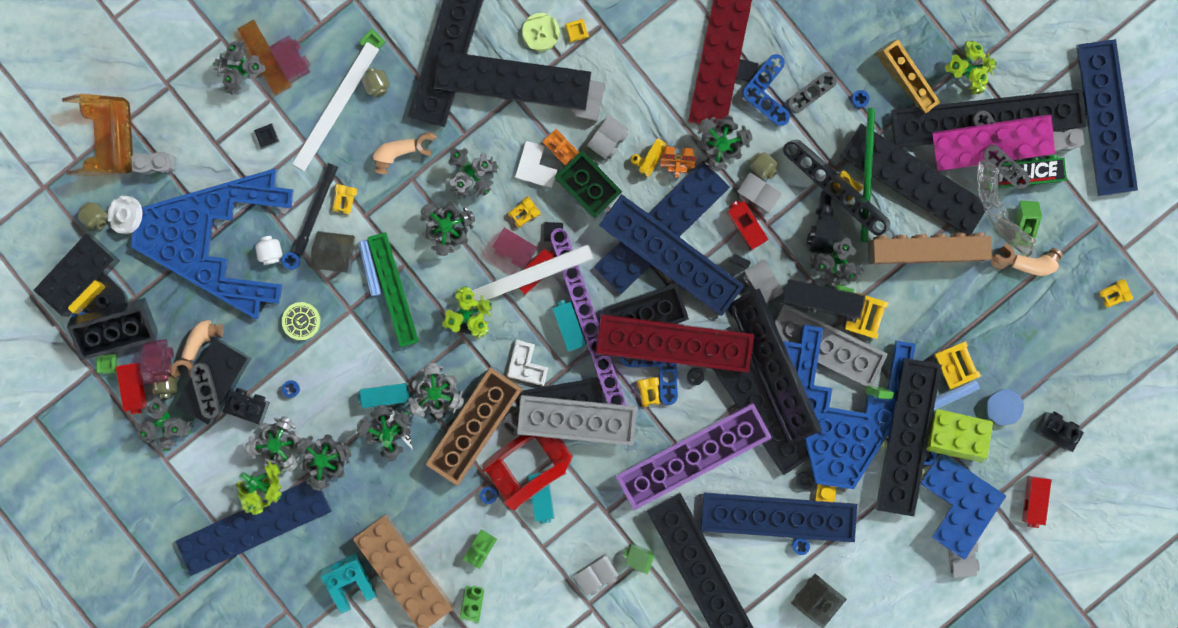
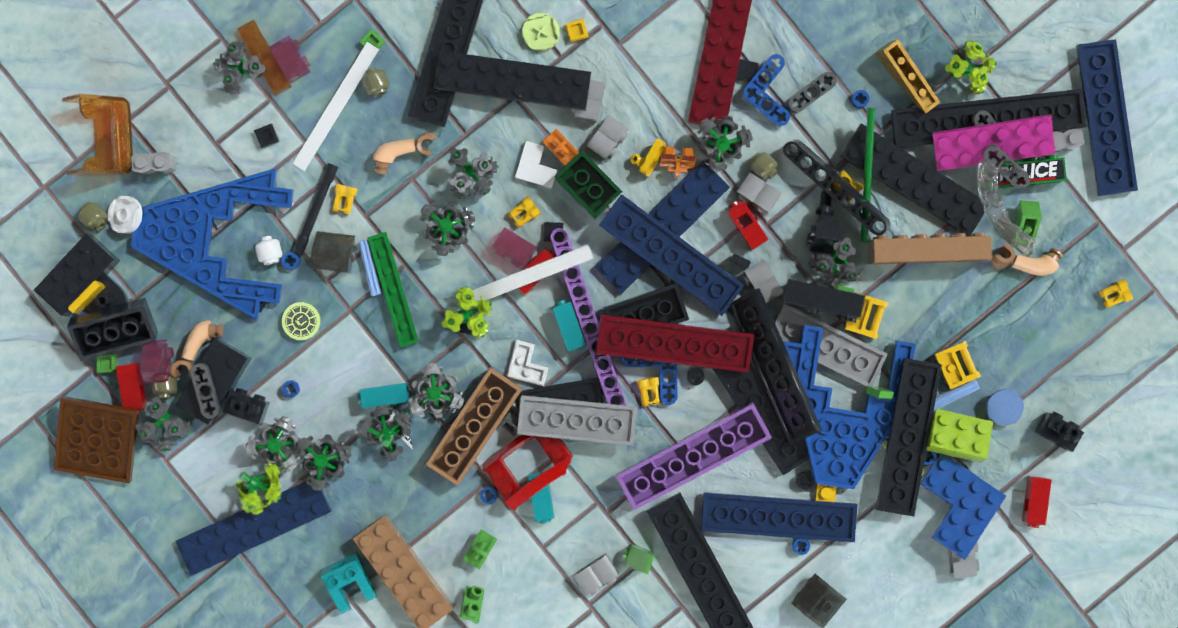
(96, 439): none -> reddish brown plate

